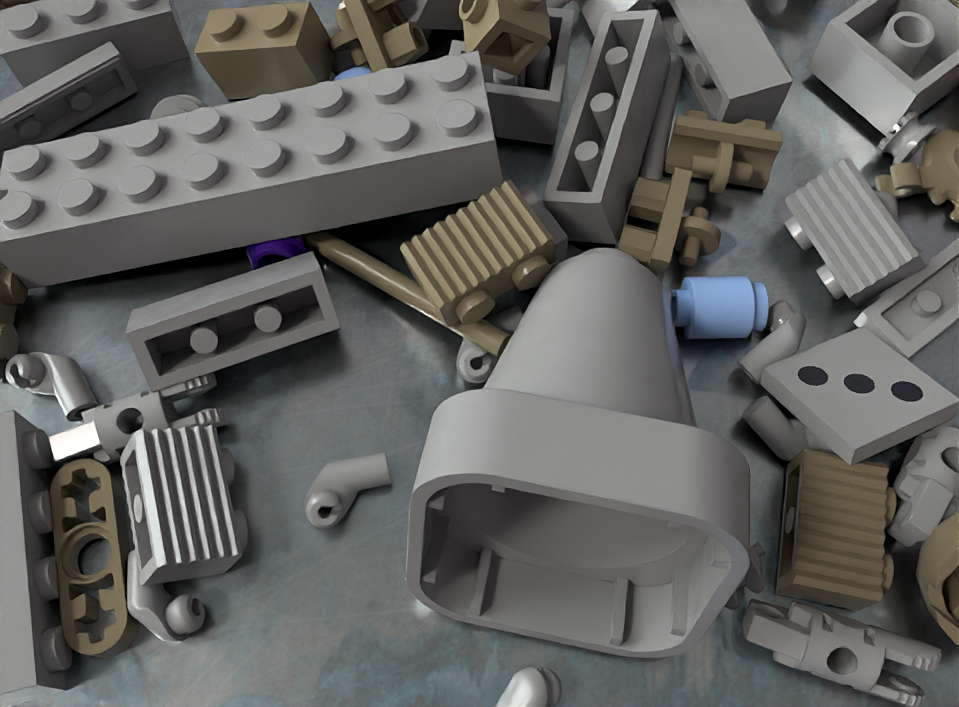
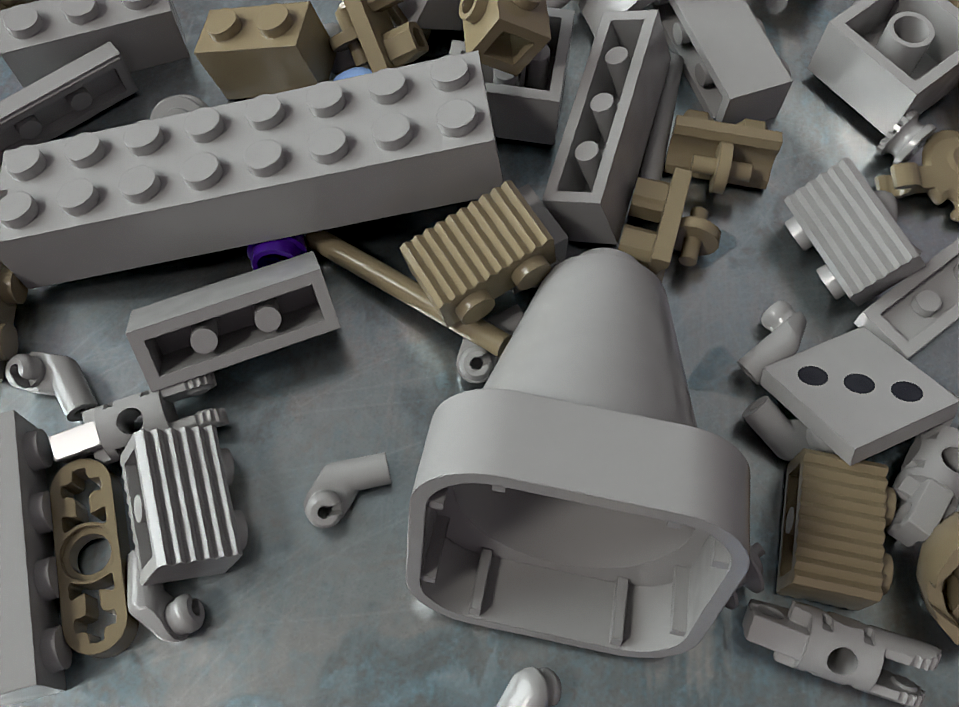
(719, 307): light blue brick -> none

